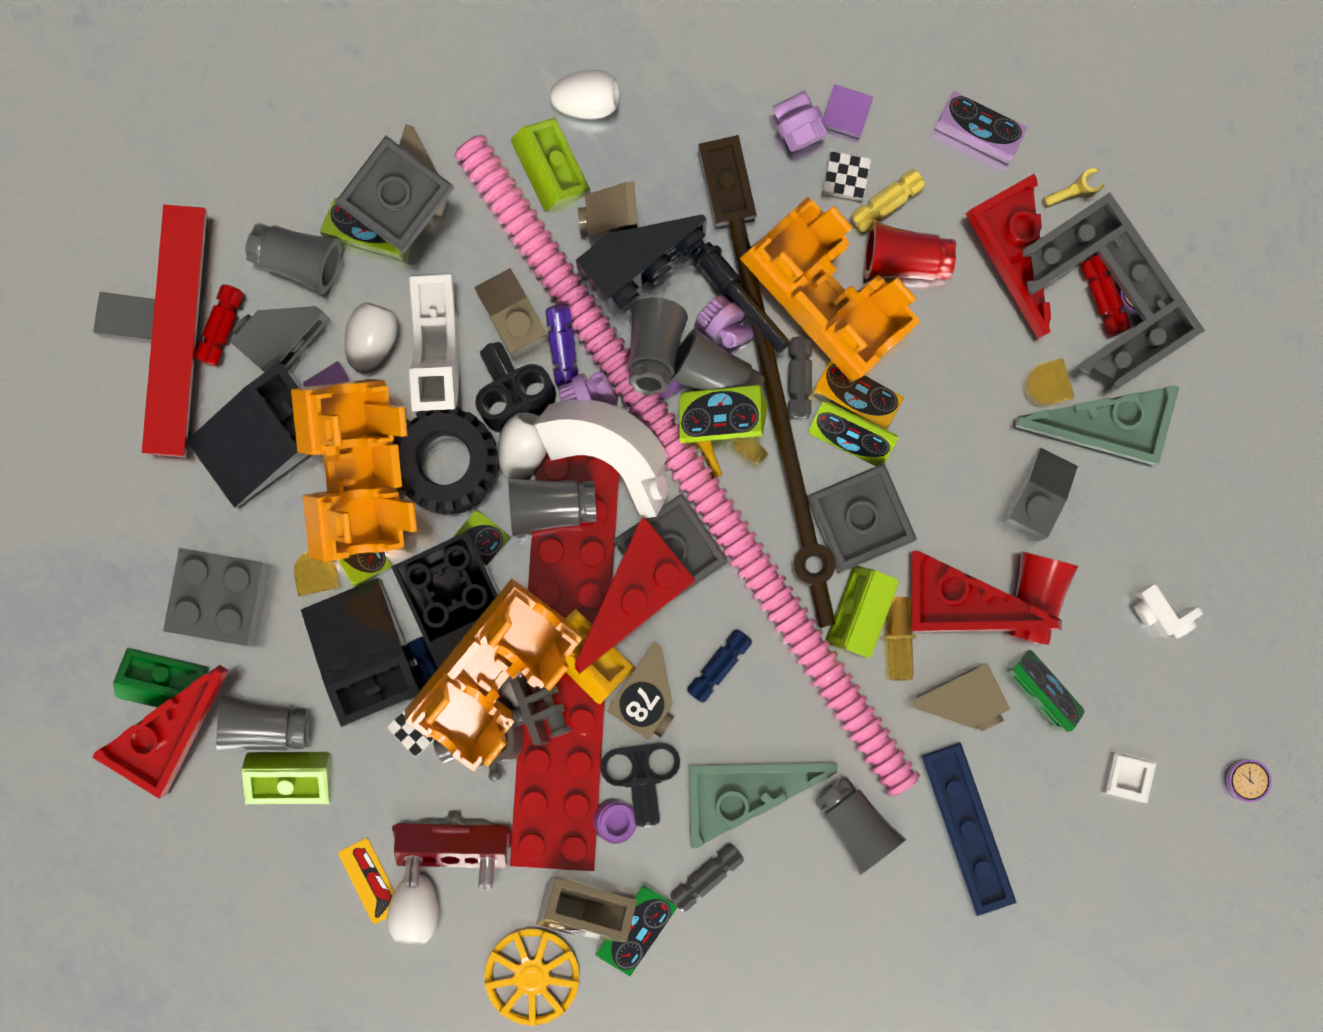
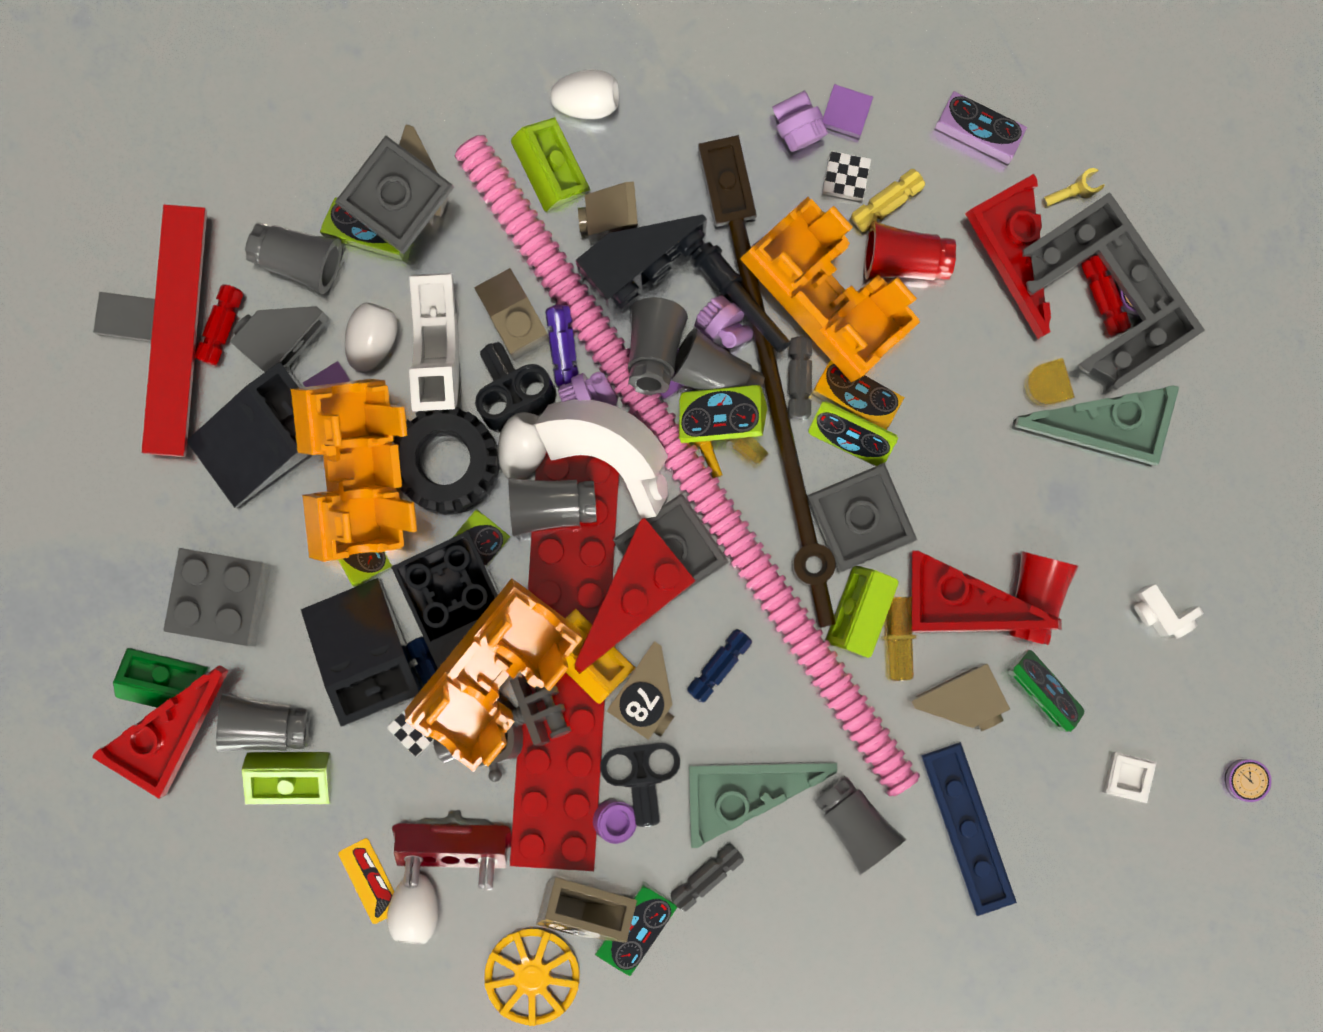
(315, 576): clear yellow tile -> none
(1041, 495): dark grey slope -> none

